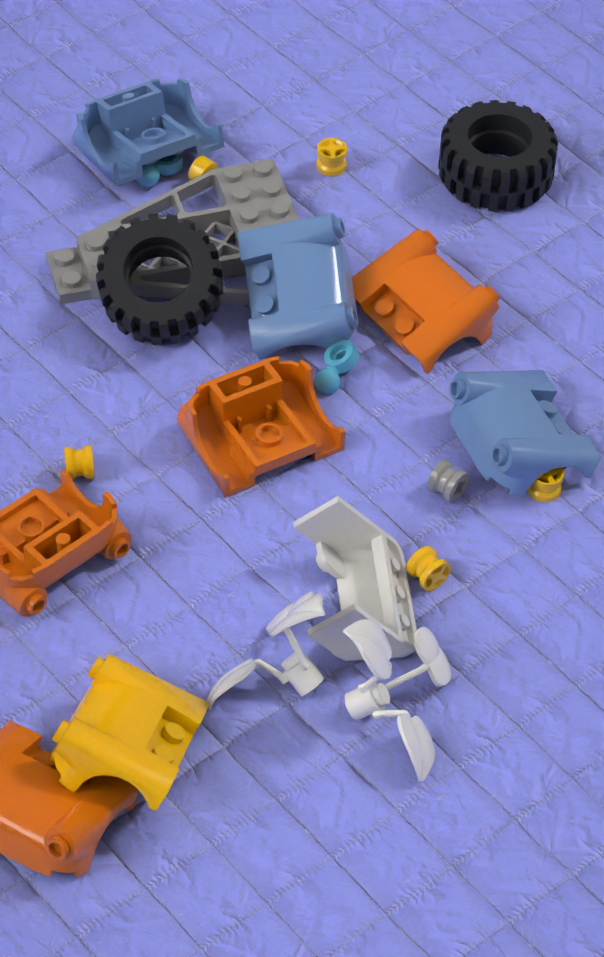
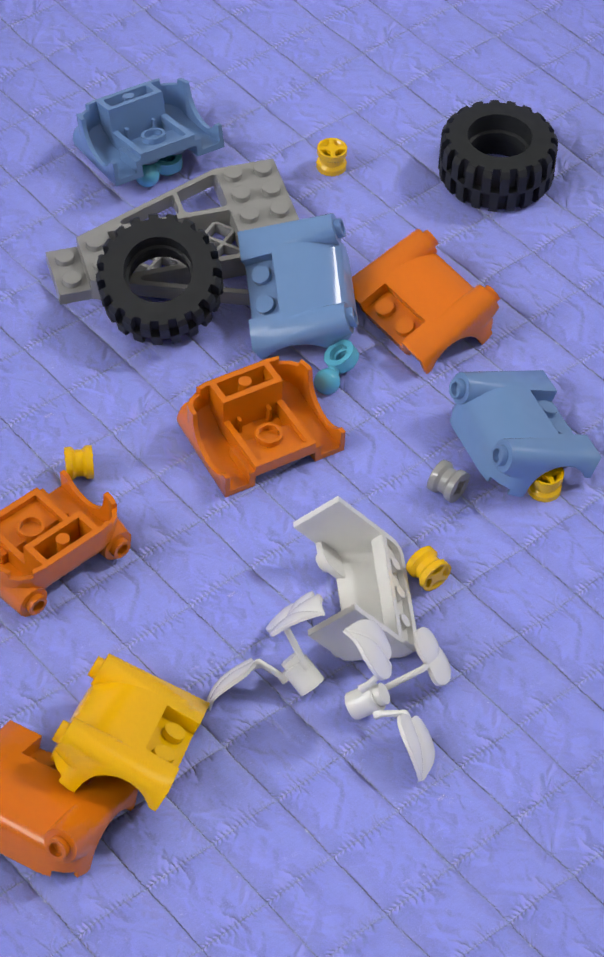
(200, 166): yellow piece -> none

